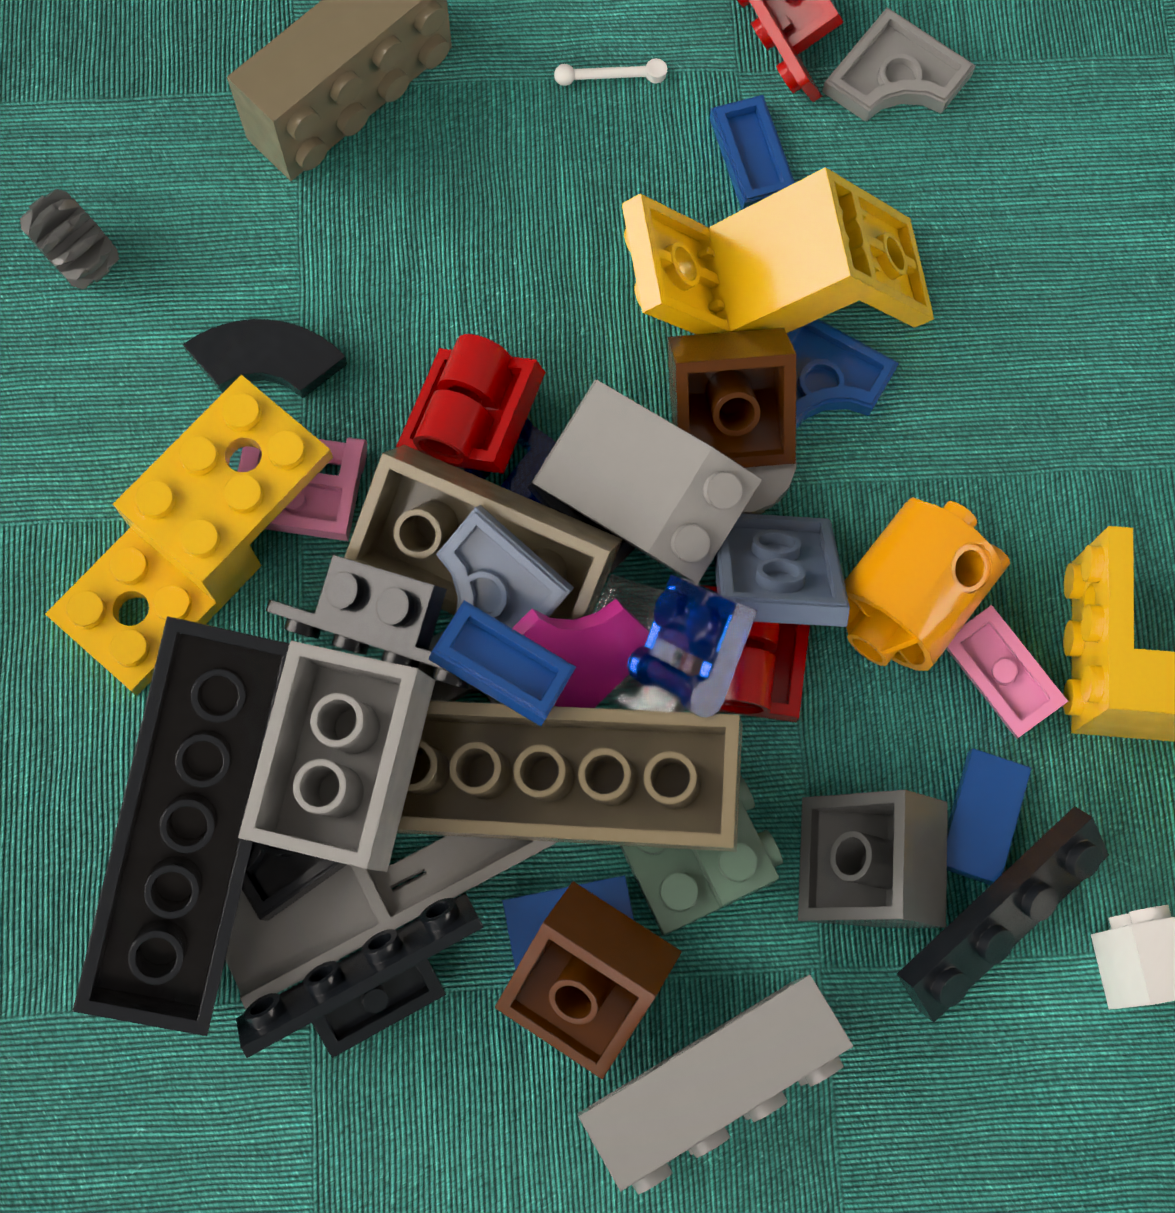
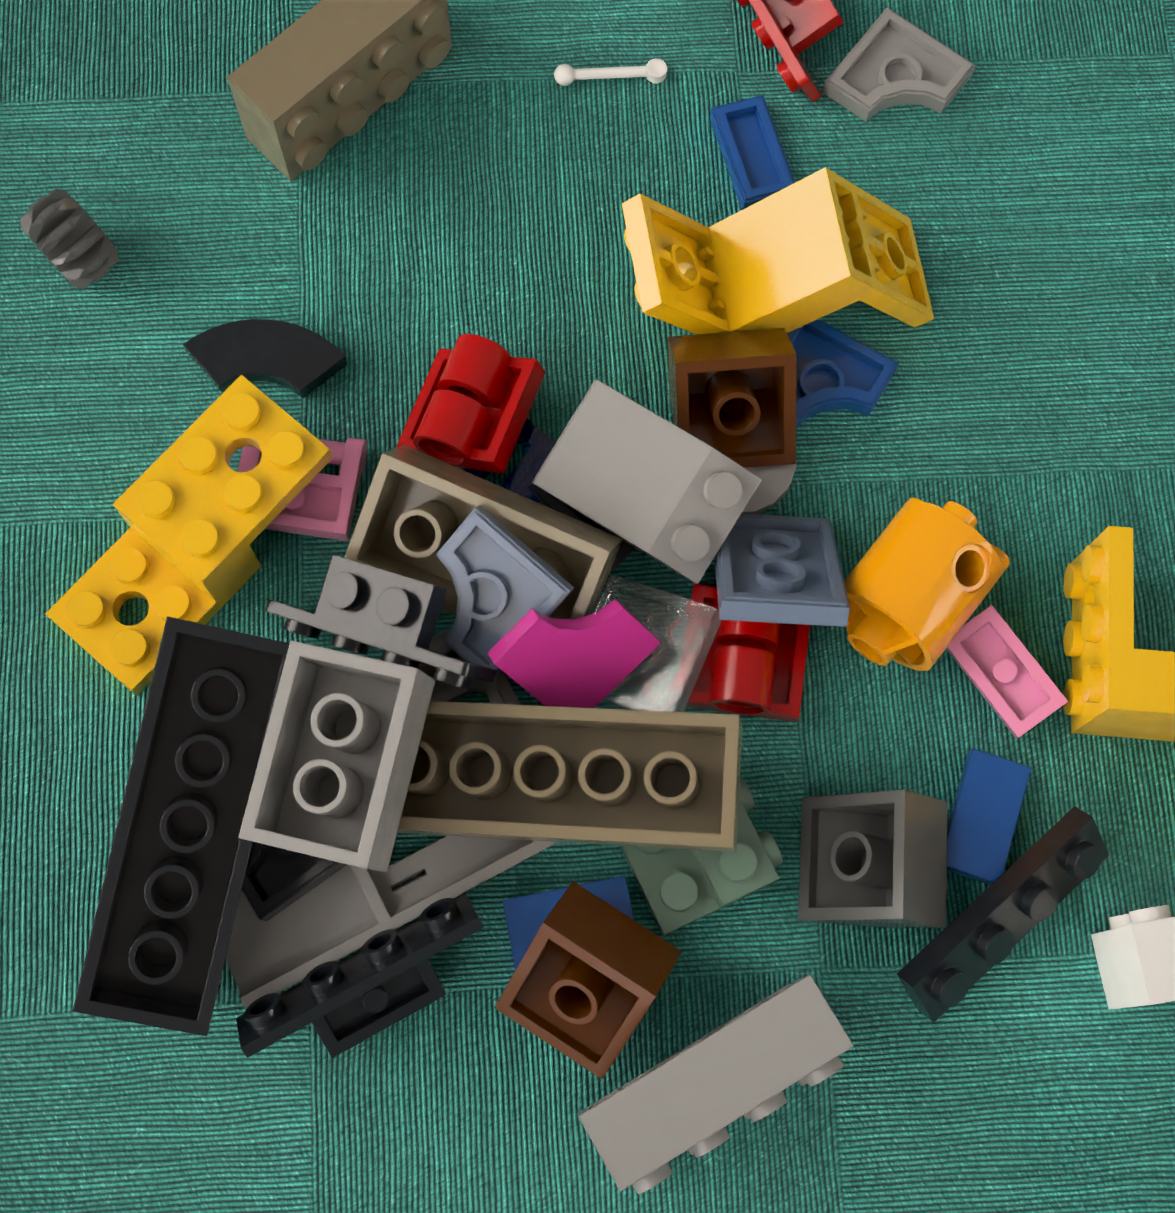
(502, 663): blue tile -> none
(703, 626): clear blue plate -> none

